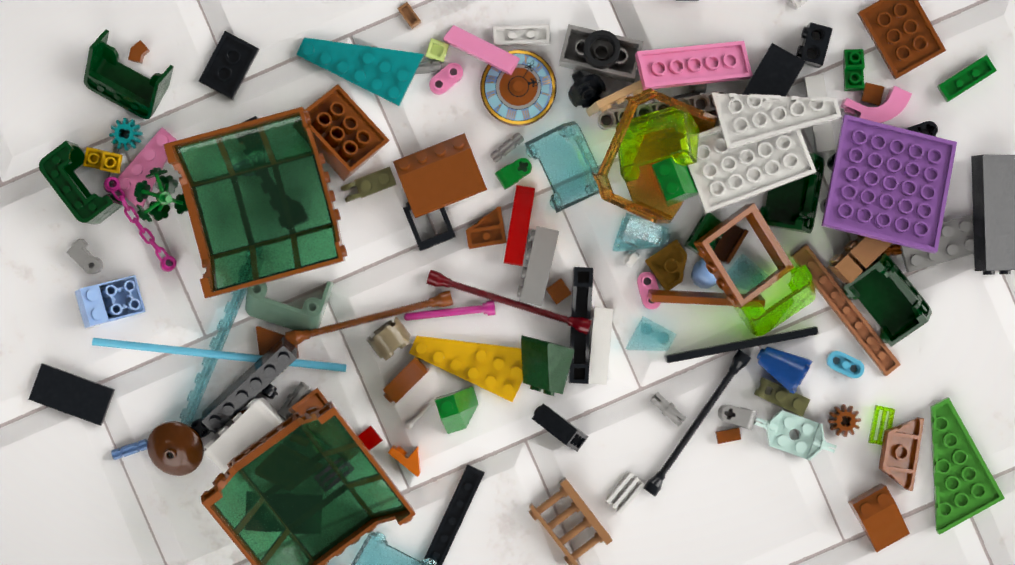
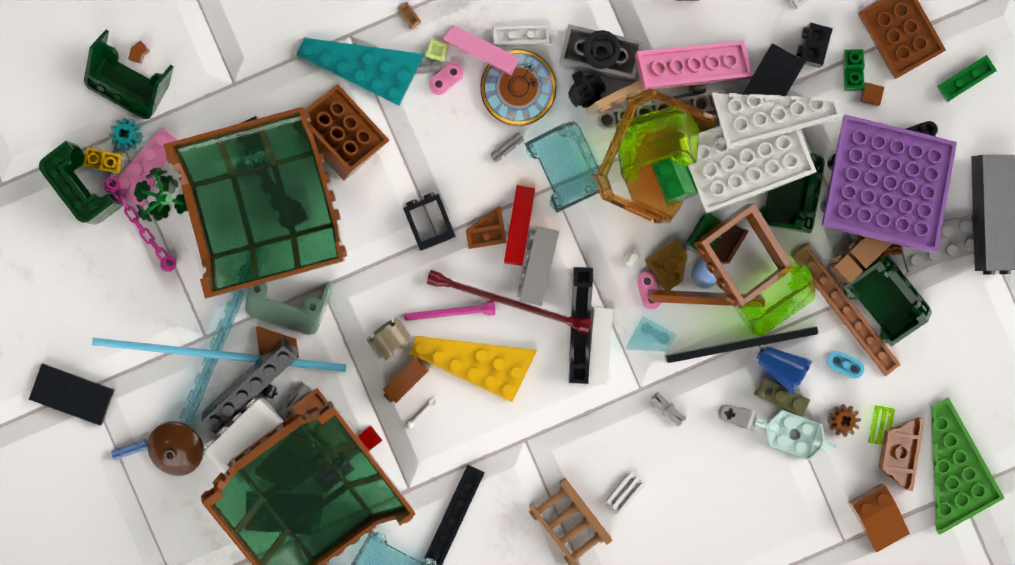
(84, 258): light grey leg -> none
(109, 301): light blue slope -> none
(198, 426): black wheel -> none
(229, 65): black tile -> none
(370, 184): olive hinge -> none
(412, 462): orange slope -> none
(439, 175): dark orange slope -> none
(441, 300): dark orange hose -> none
(457, 409): green slope -> none
(511, 175): green piece -> none
(545, 365): dark green slope -> none
(558, 291): dark orange tile -> none
(559, 427): black slope -> none
(639, 234): clear light blue slope -> none
(728, 435): dark orange piece -> none
(739, 361): black hose -> none
(746, 273): clear light blue wing -> none
(822, 132): white tile -> none
(892, 106): bright pink arch -> none

